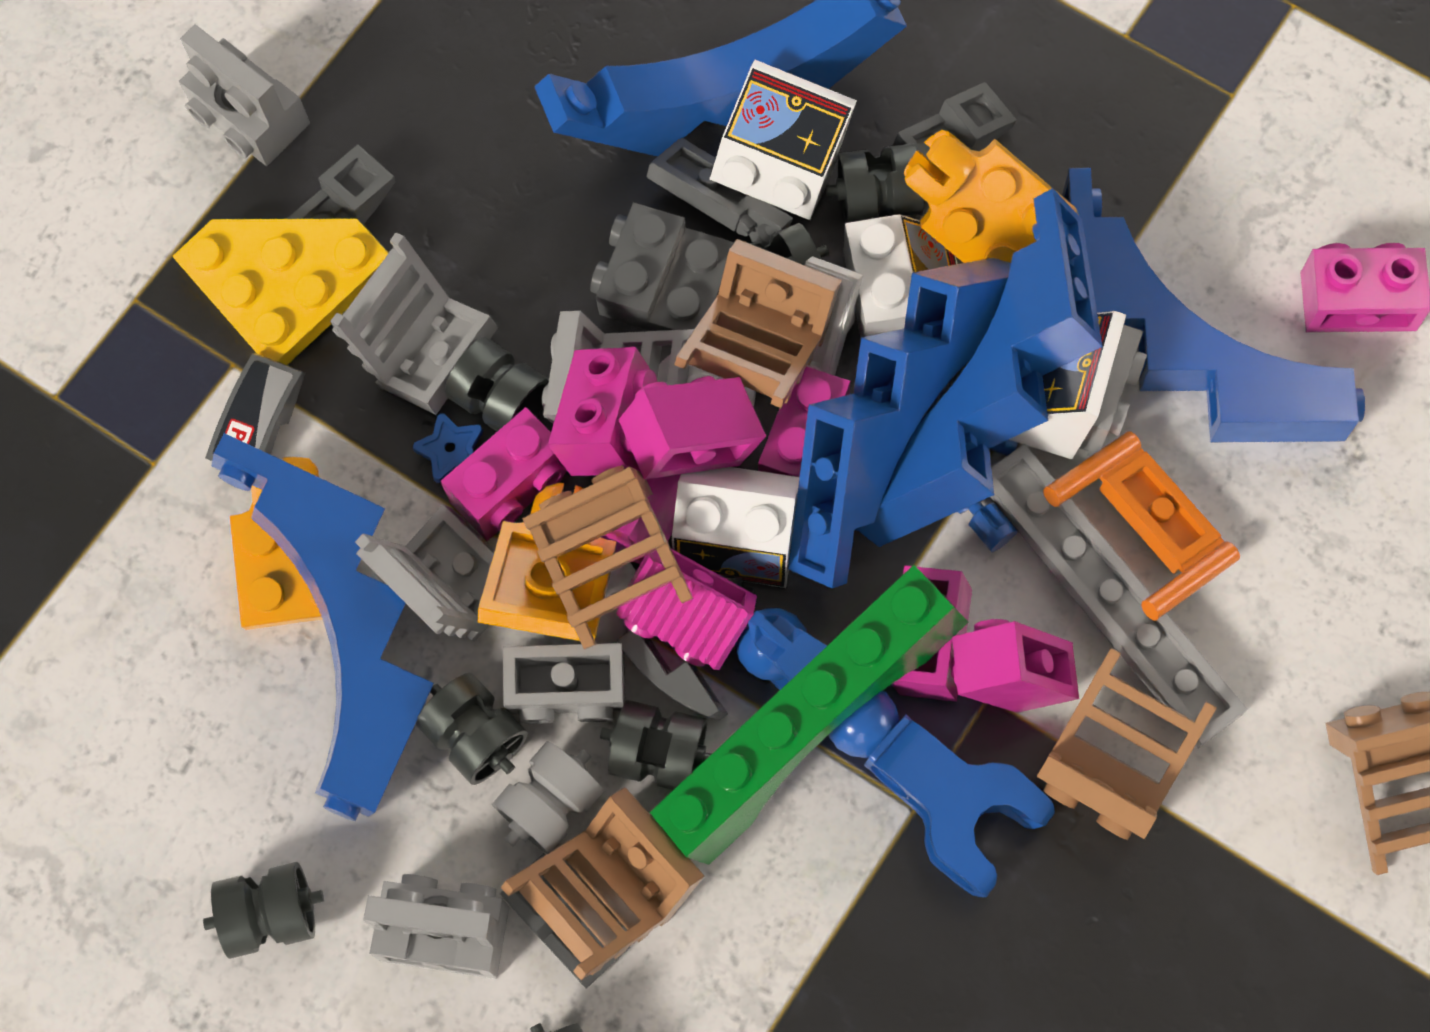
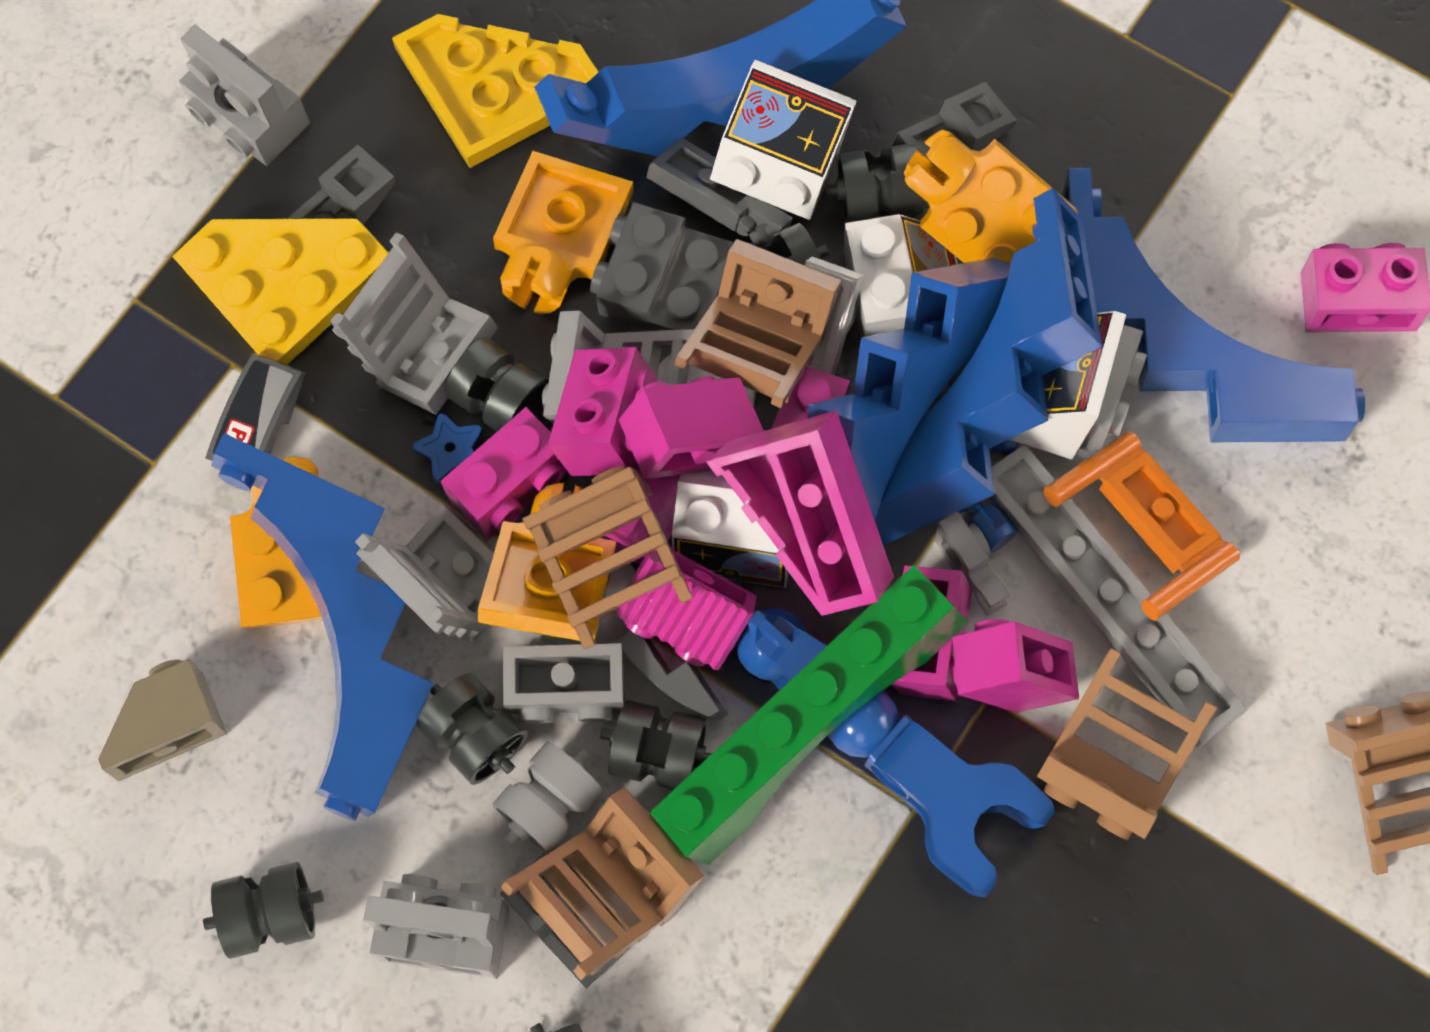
(161, 720): none -> dark tan slope
(486, 80): none -> yellow plate
(557, 228): none -> light orange plate
(812, 508): none -> dark pink wedge
(967, 552): none -> light grey plate

